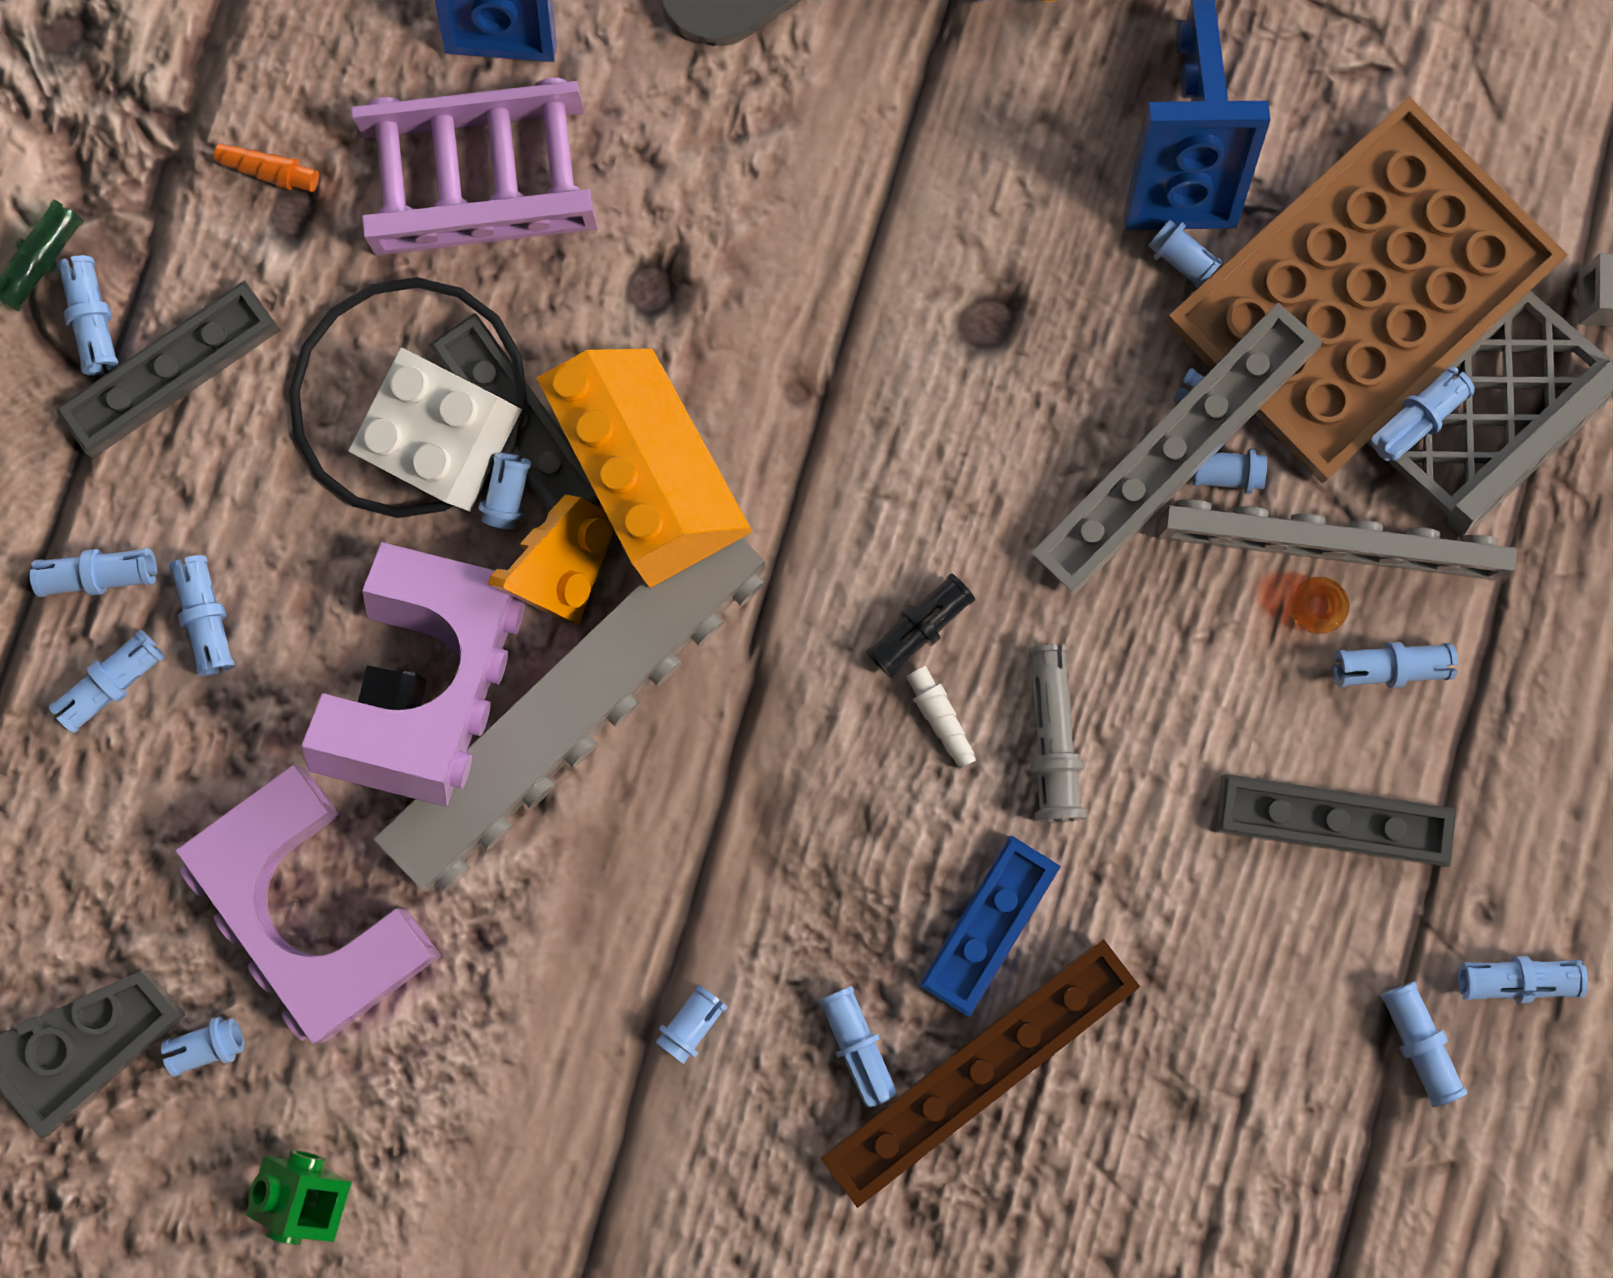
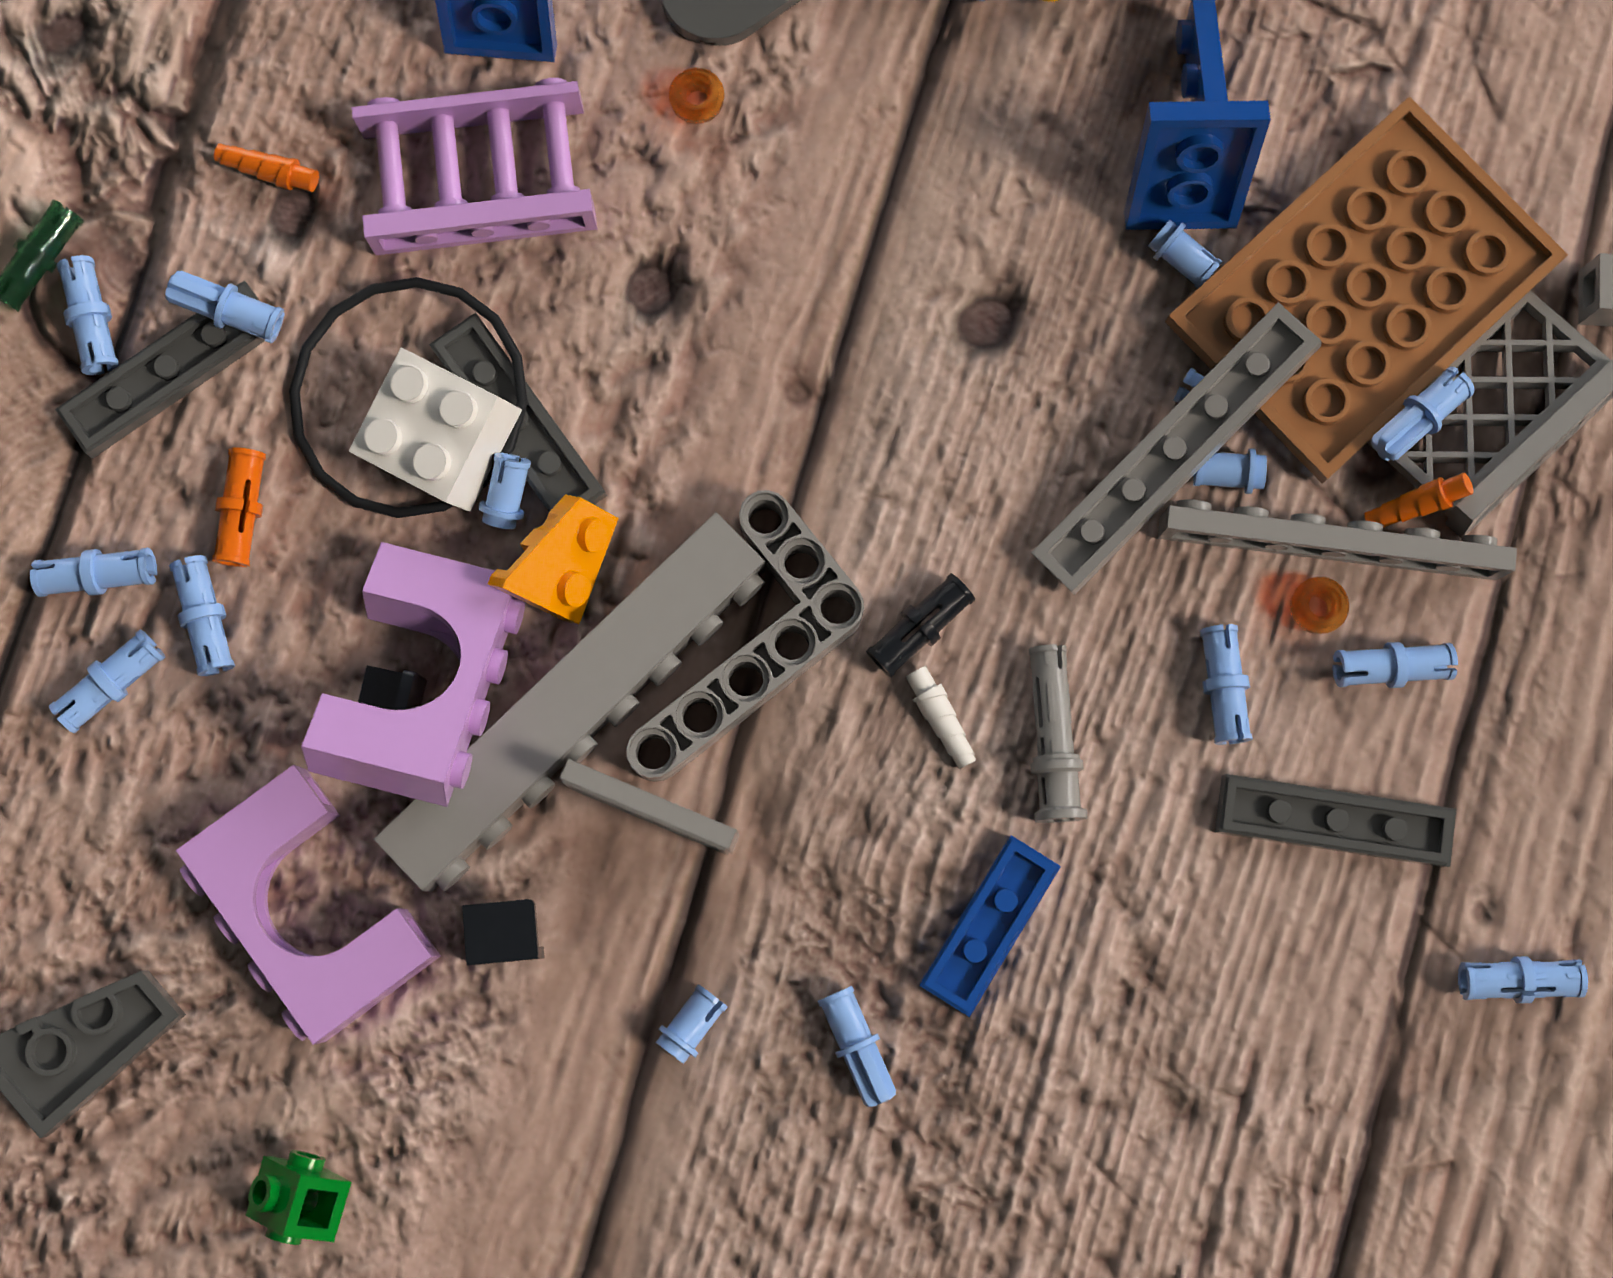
(213, 1043): light blue pin -> none
(225, 305): none -> light blue axle
(238, 507): none -> orange pin
(501, 932): none -> black panel
(644, 459): light orange slope -> none
(649, 807): none -> light grey tile
(696, 80): none -> clear orange plate
(760, 653): none -> light grey beam
(979, 1072): reddish brown plate -> none
(1226, 684): none -> light blue pin
(1422, 501): none -> orange animal
(1423, 1044): light blue pin -> none

